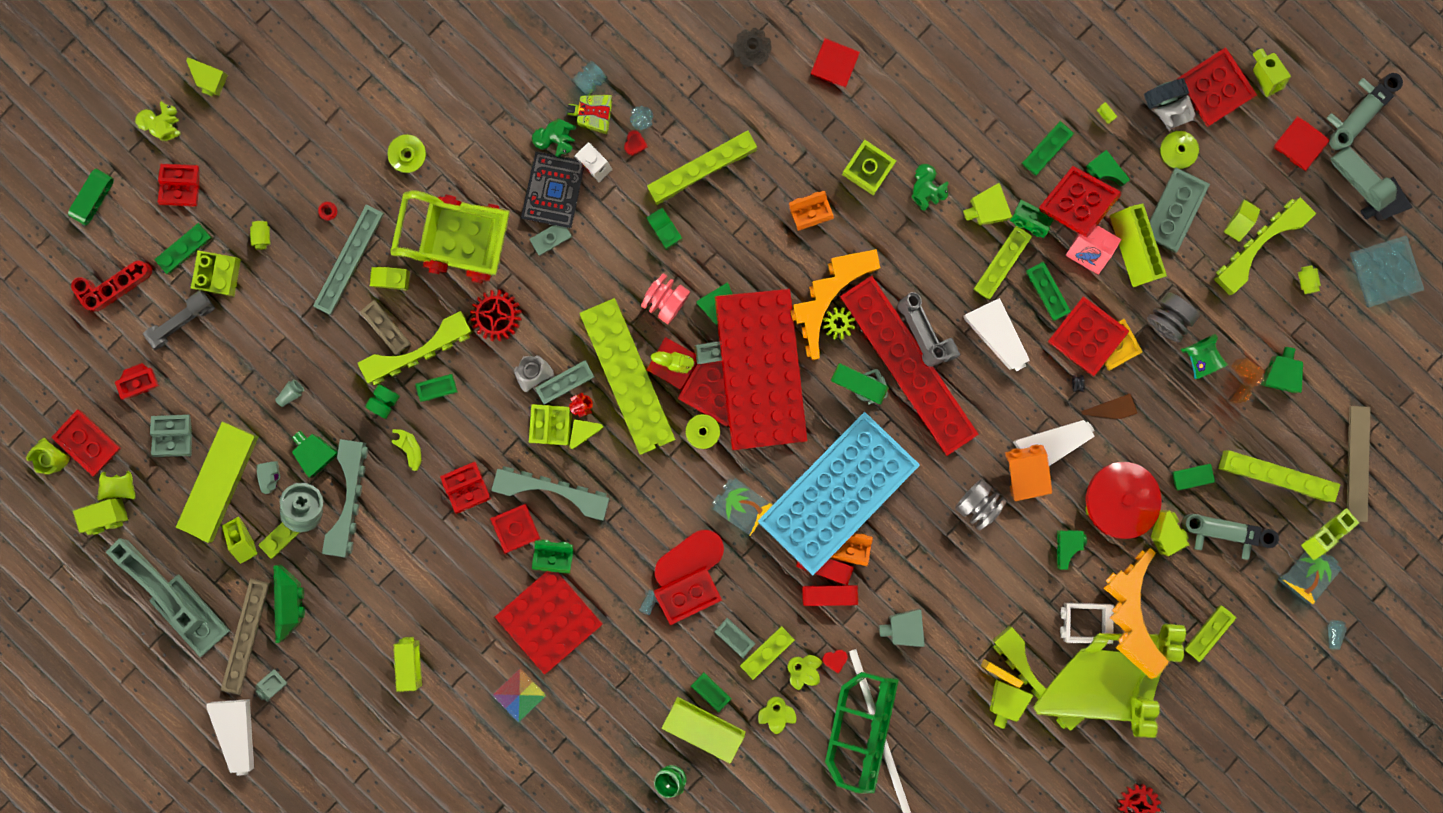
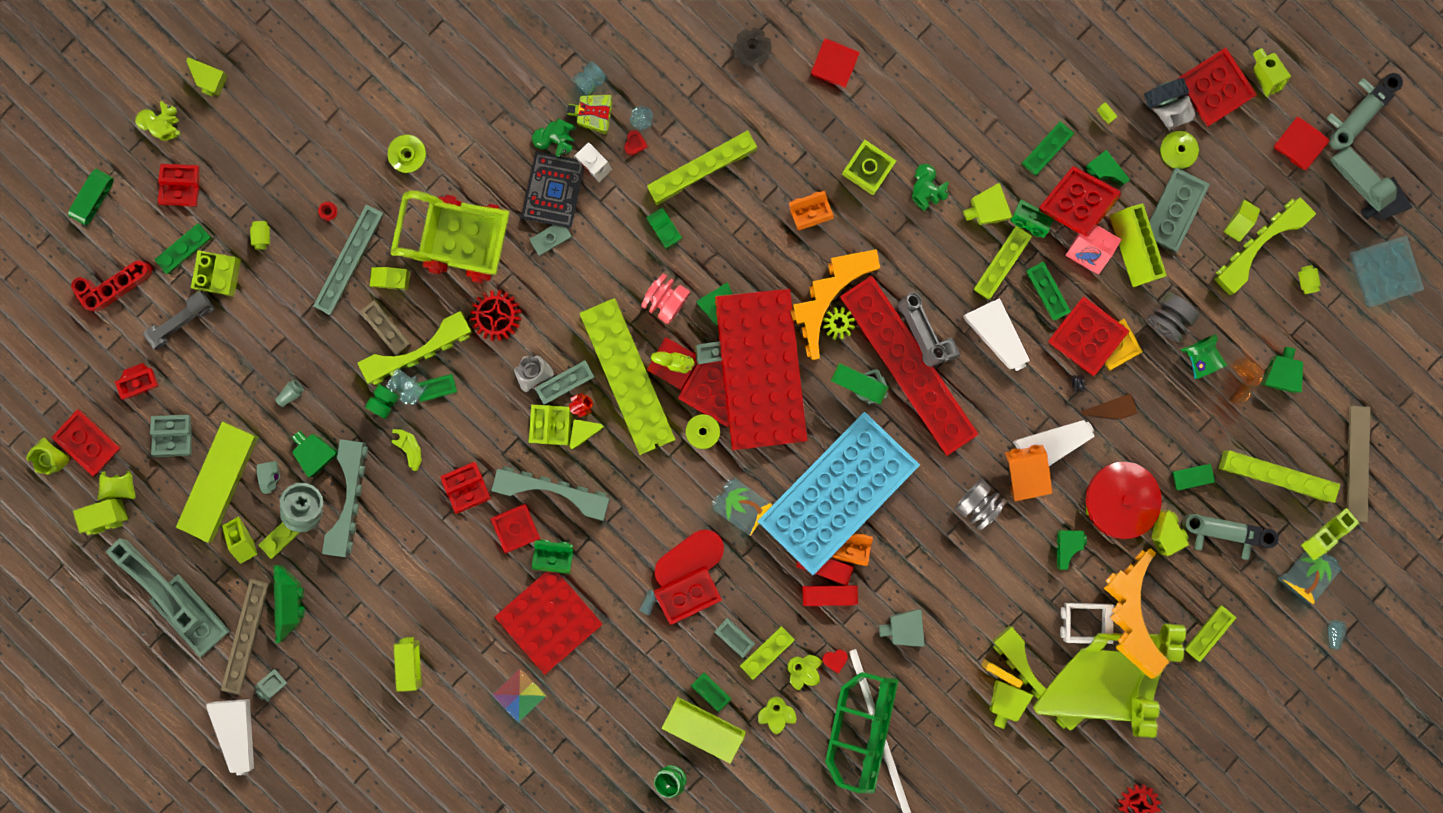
(405, 386): none -> clear light blue hips

